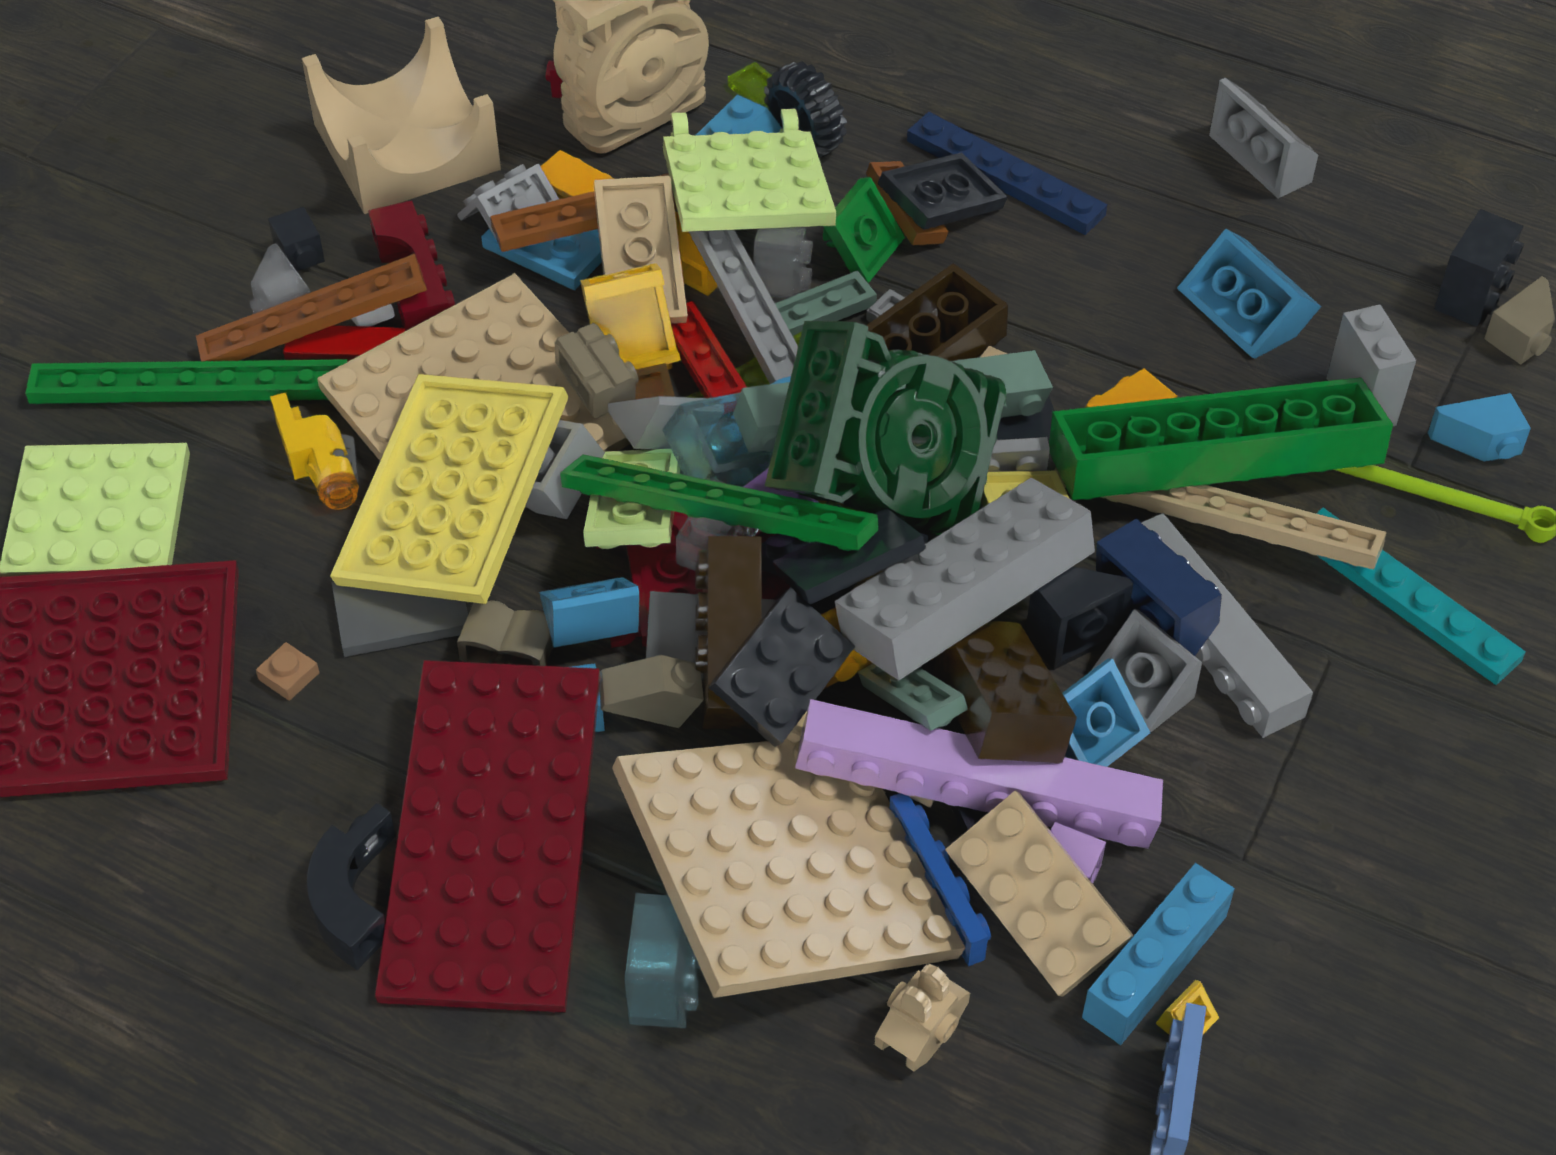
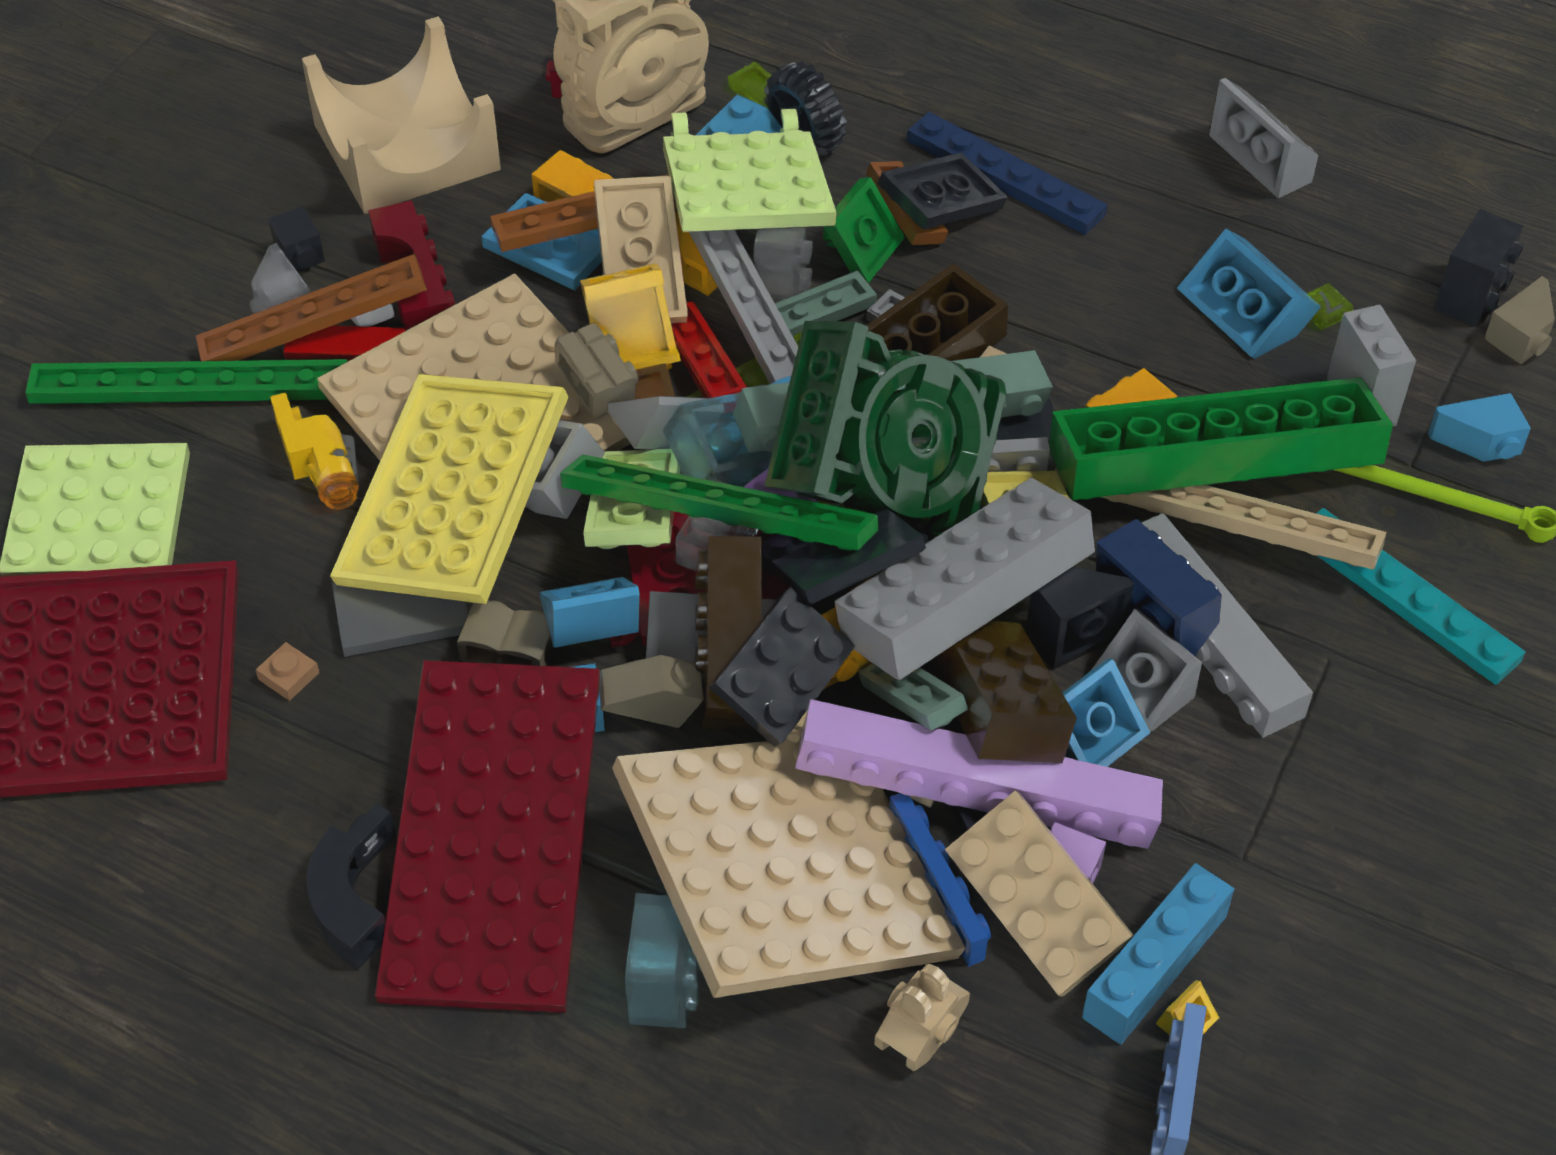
(516, 191): light grey bracket -> none
(1332, 306): none -> clear neon green tile

